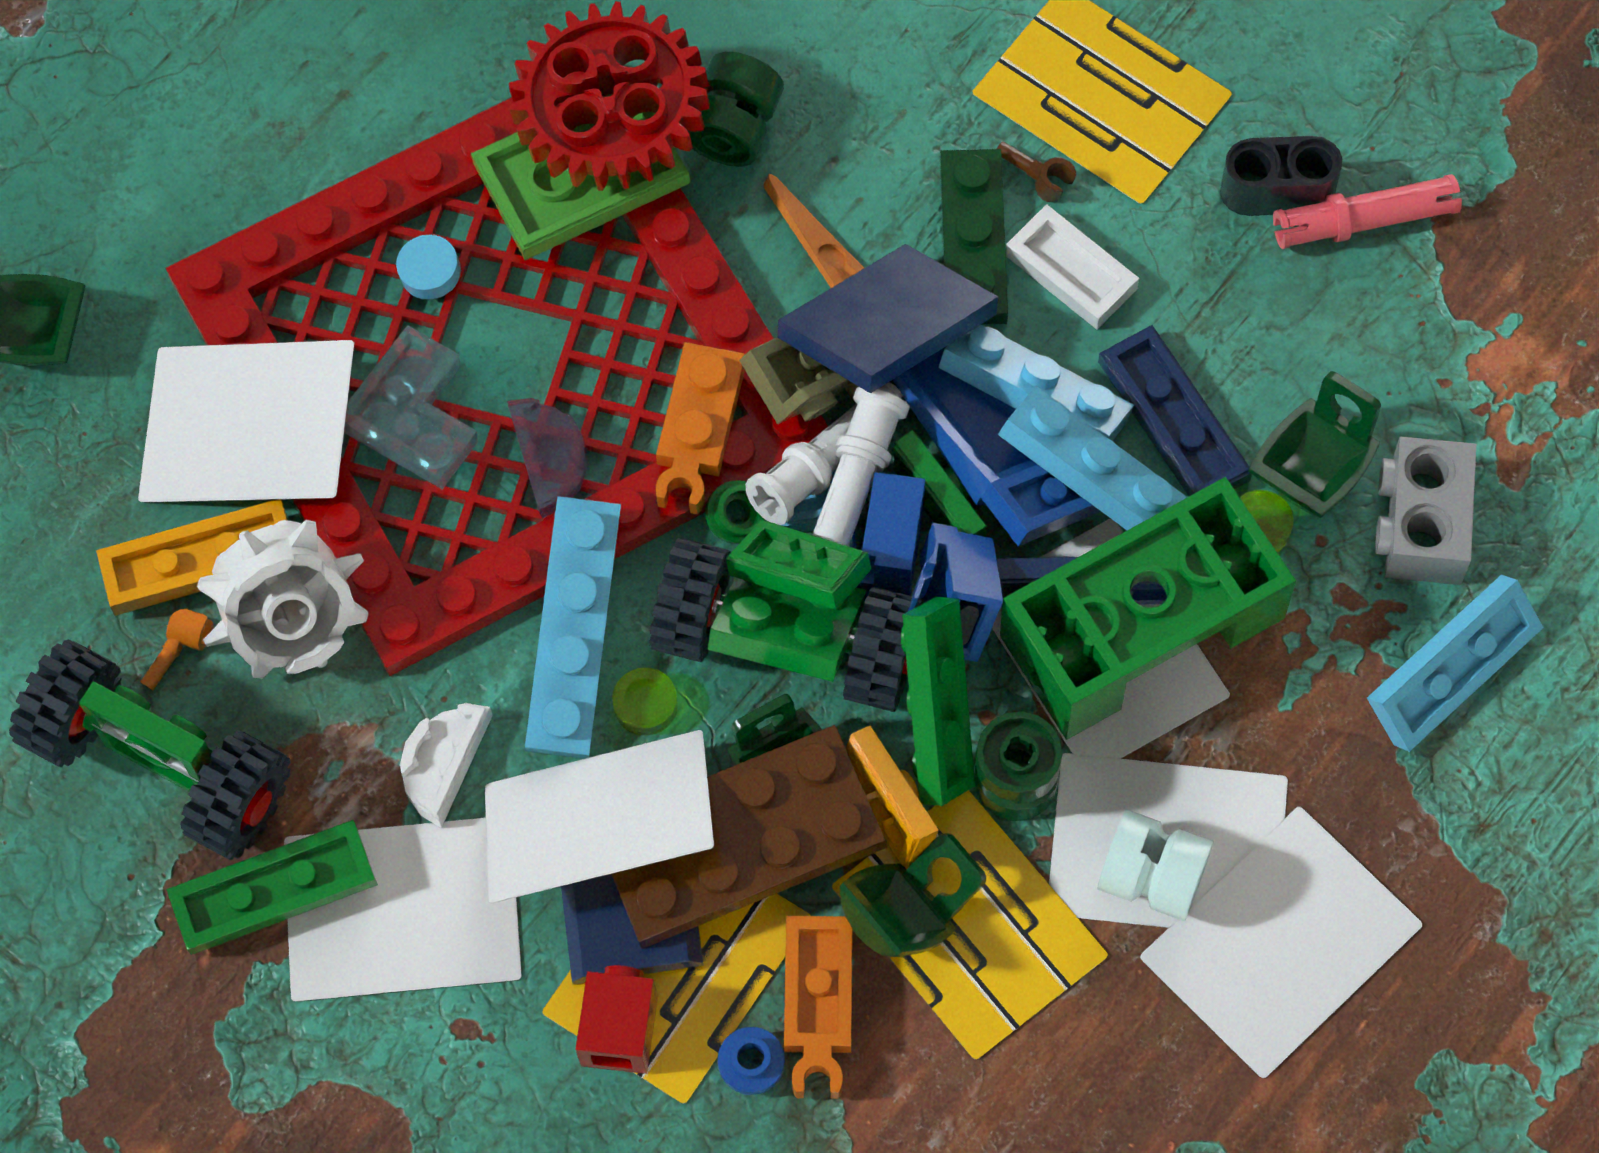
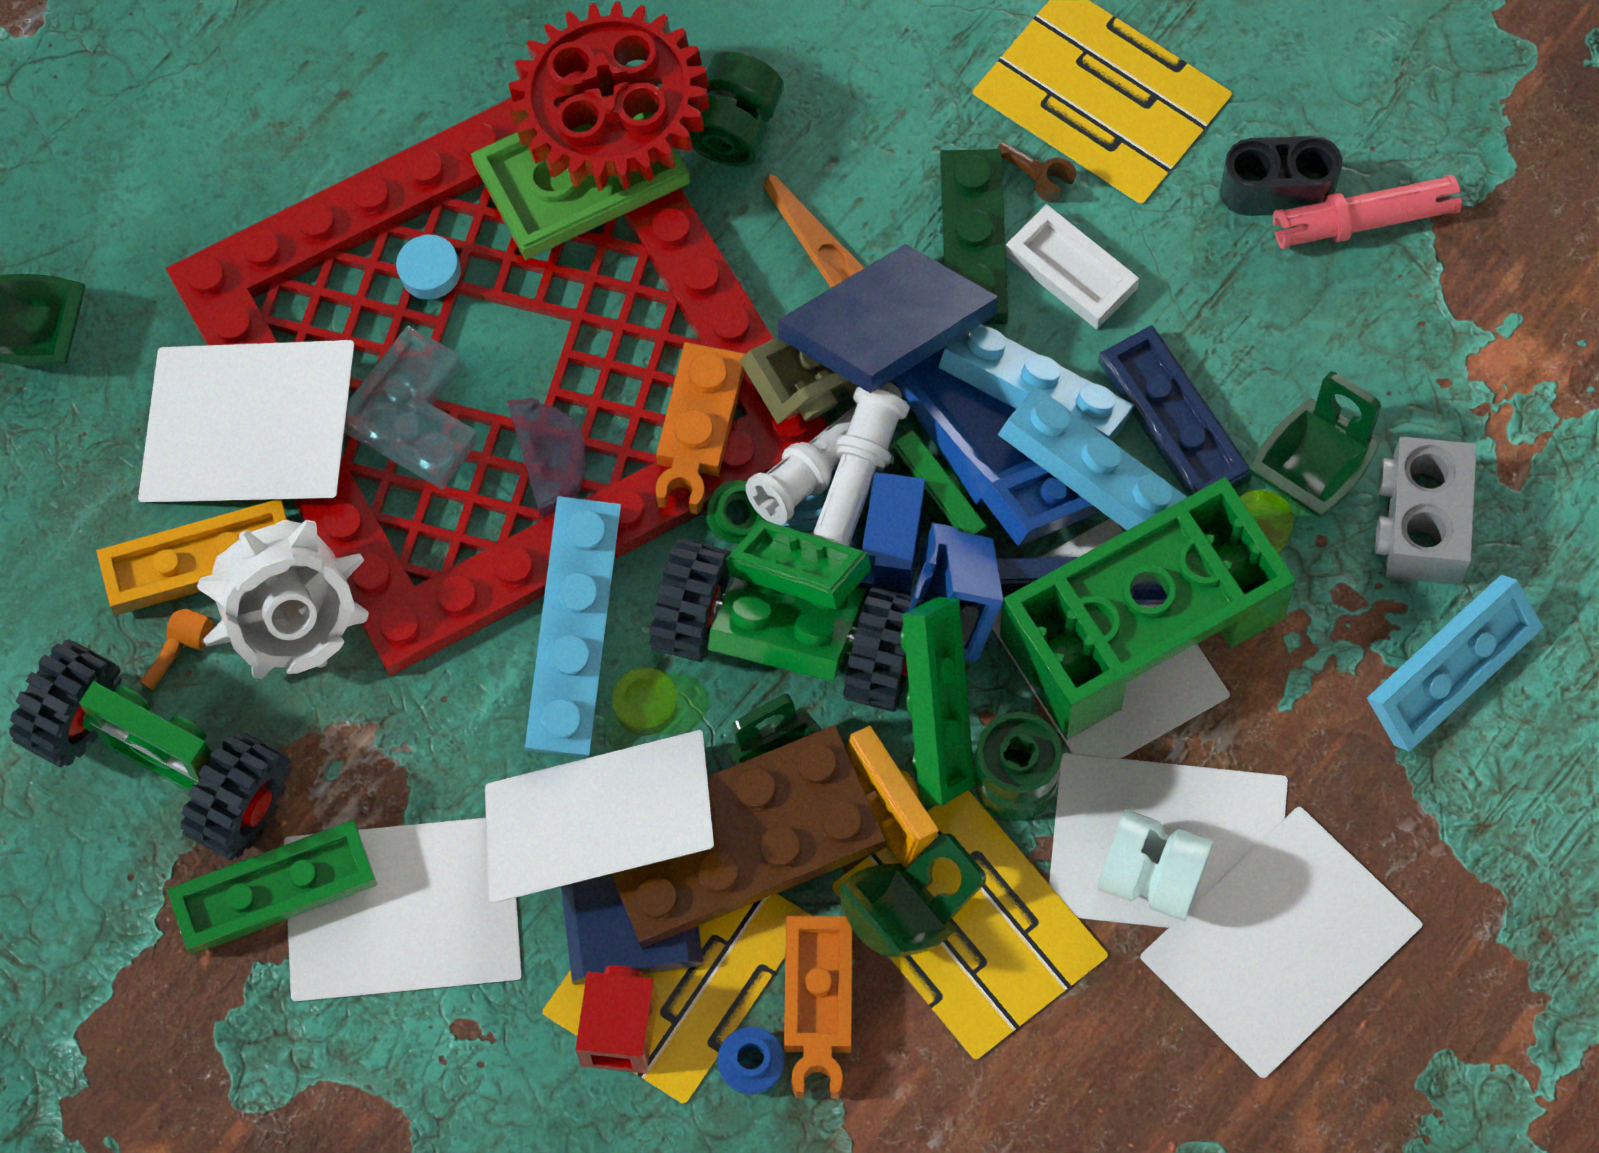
(439, 758): white tile -> none

